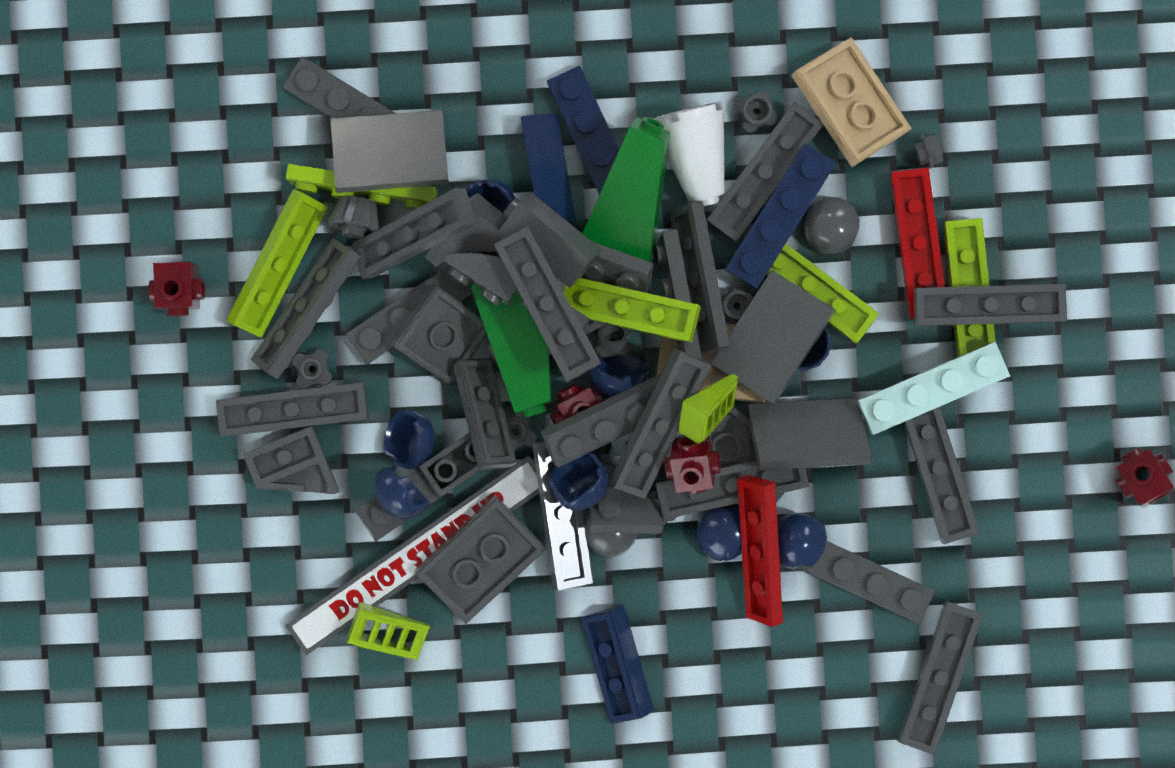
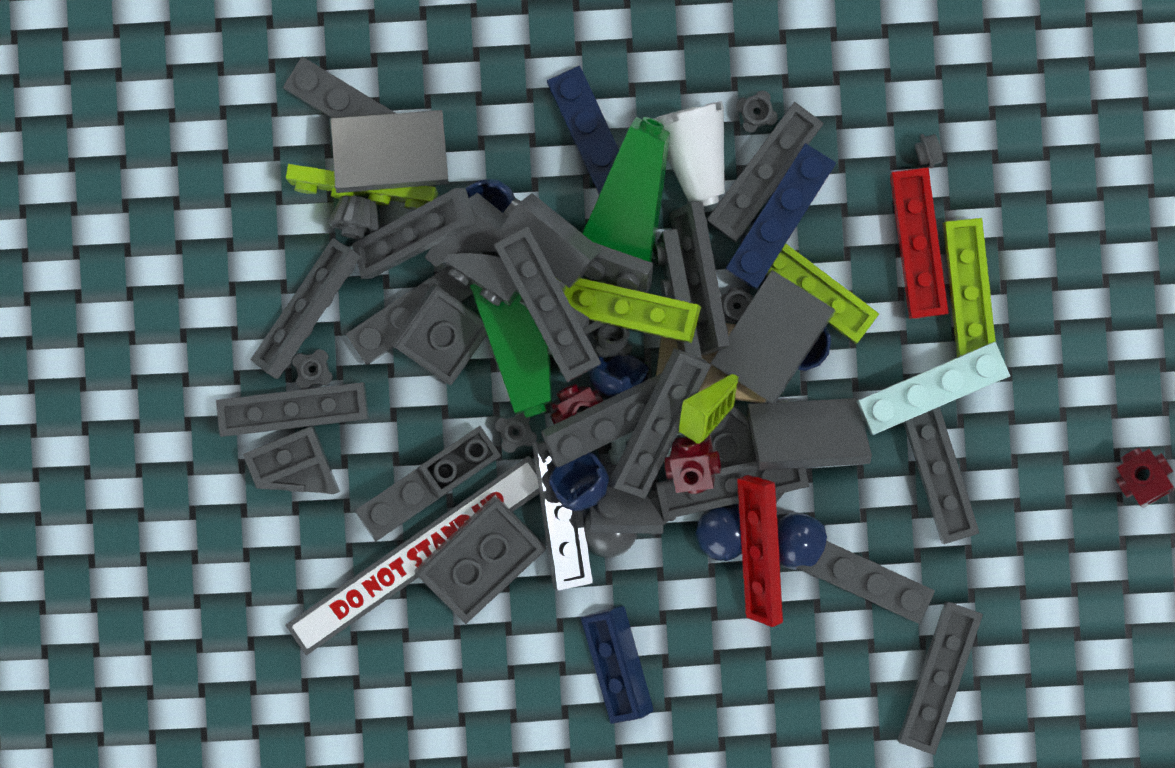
(166, 280): dark red brick -> none
(277, 263): lime plate -> none
(371, 641): lime slope -> none
(398, 495): dark blue hair -> none
(409, 439): dark blue hair -> none
(484, 414): dark grey tile -> none
(548, 163): dark blue slope -> none
(830, 226): dark grey hair -> none
(851, 102): tan tile -> none
(990, 305): dark grey plate -> none

